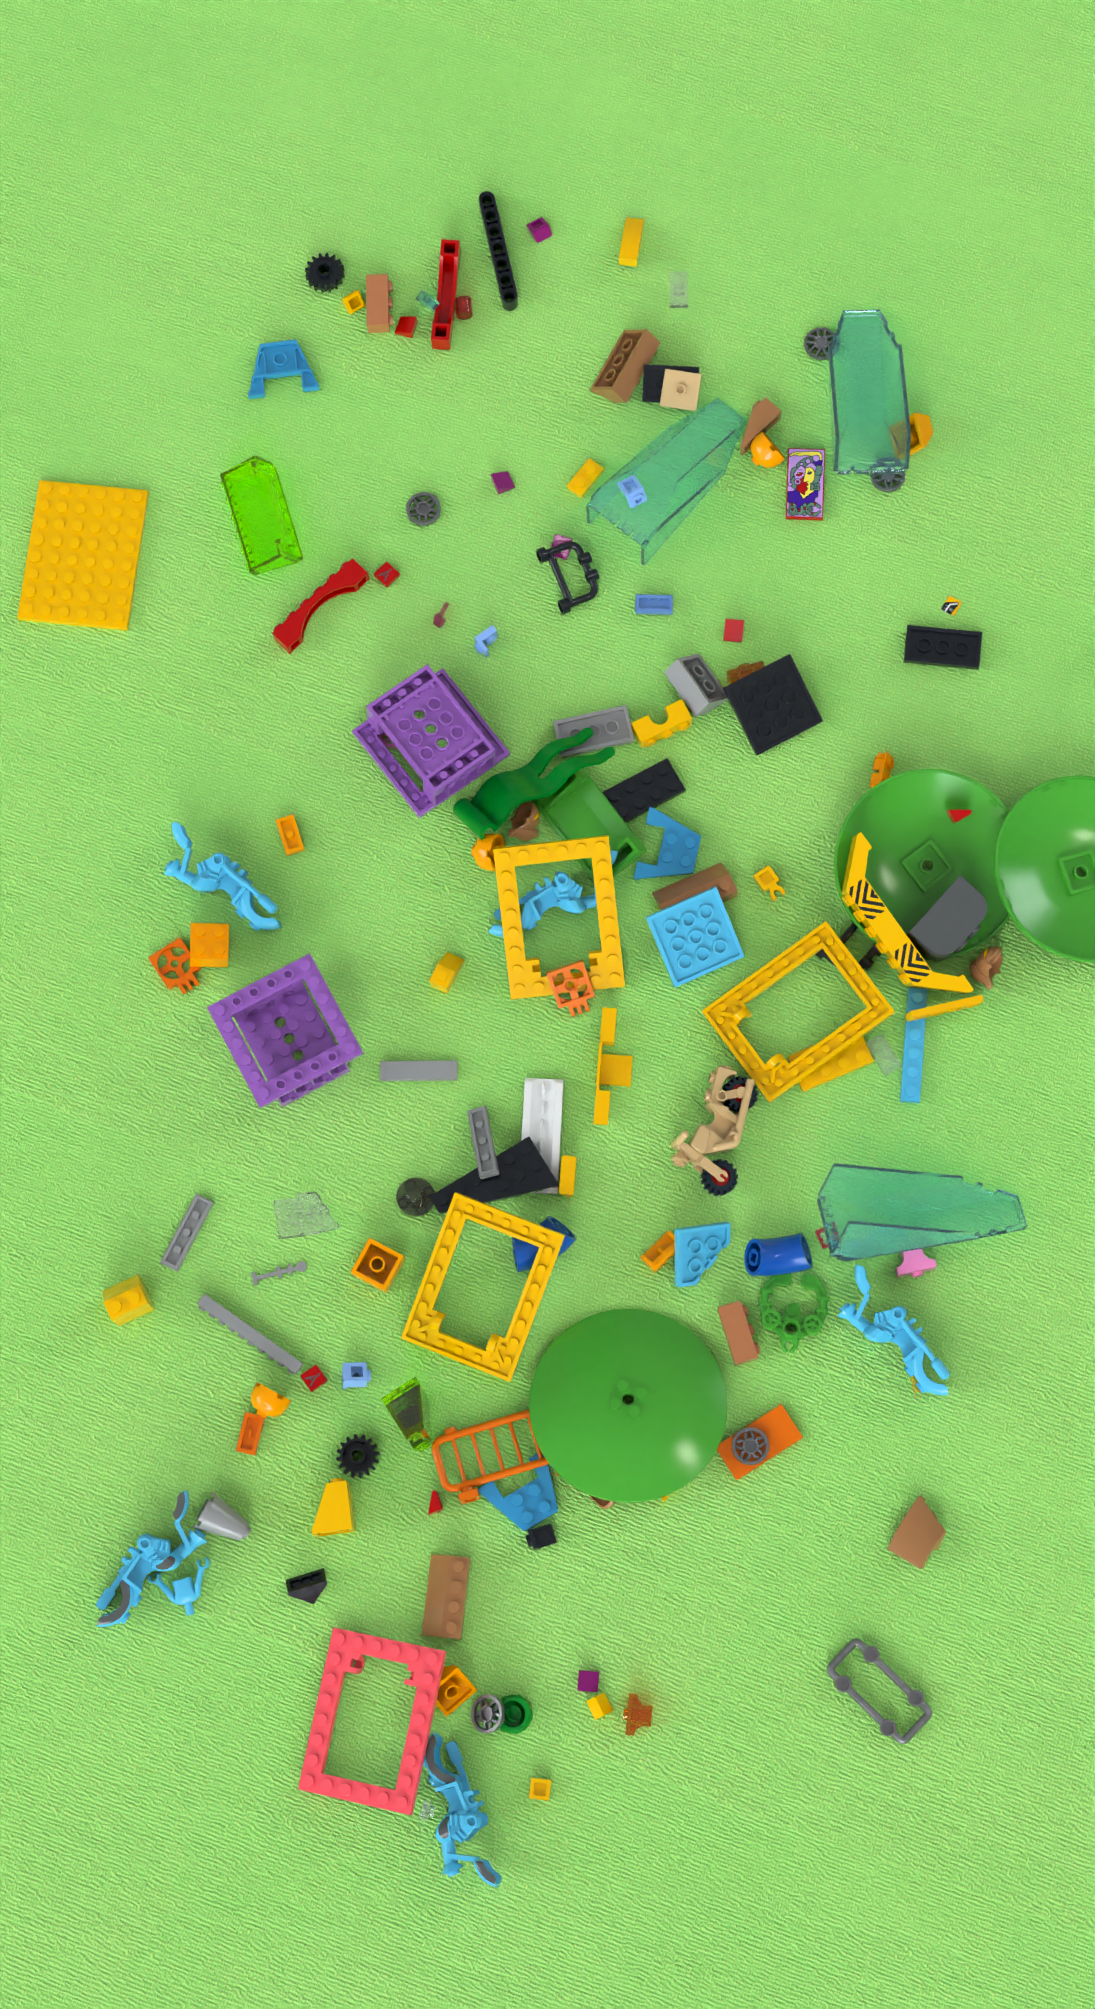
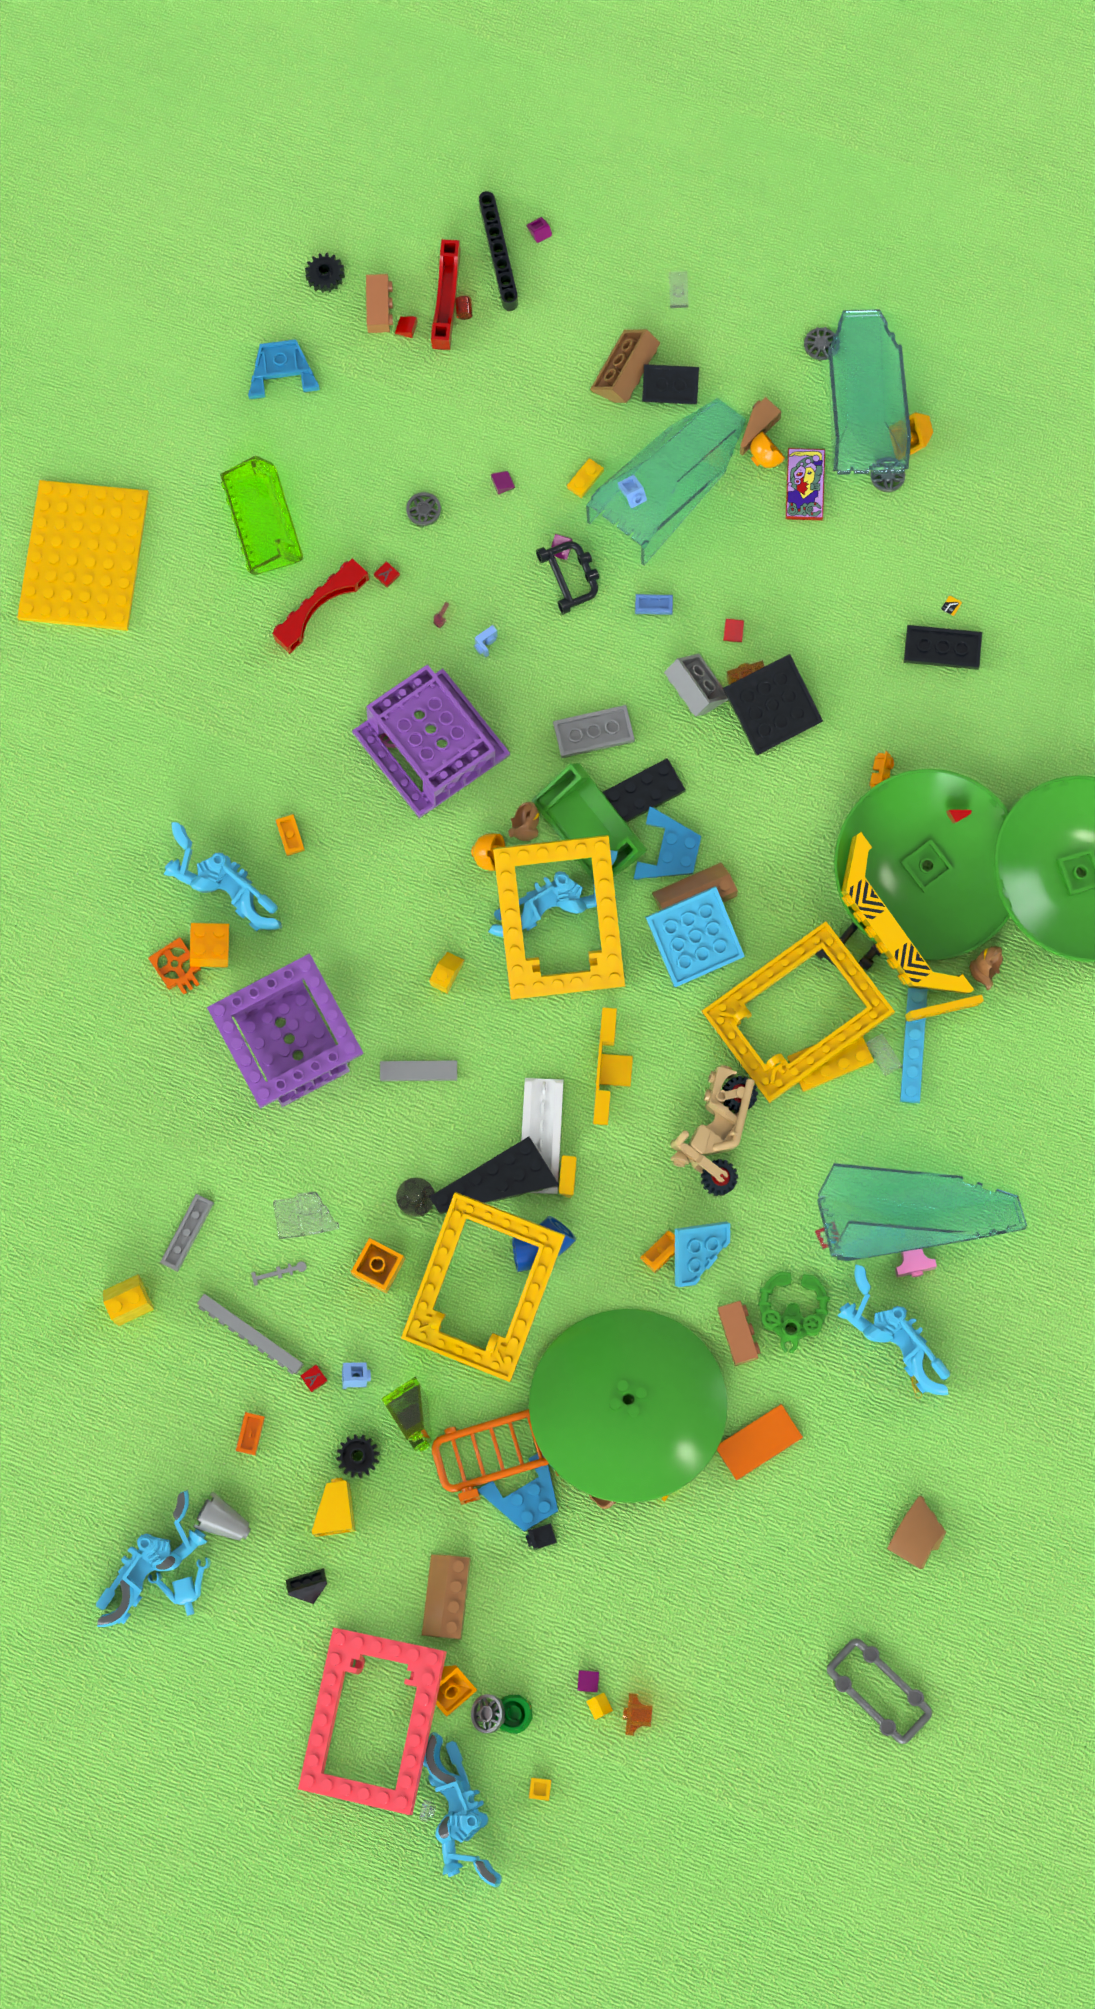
(268, 1401): light orange cylinder -> none
(353, 302): yellow slope -> none
(427, 301): clear light blue piece -> none
(435, 1504): red slope -> none
(483, 1142): light grey tile -> none
(511, 788): green flag -> none
(575, 1001): orange piece -> none
(631, 242): yellow slope -> none
(648, 732): yellow arch -> none
(680, 390): tan plate -> none
(750, 1446): flat silver wheel -> none
(768, 881): yellow plate -> none
(777, 1255): blue brick -> none
(949, 921): dark grey brick -> none

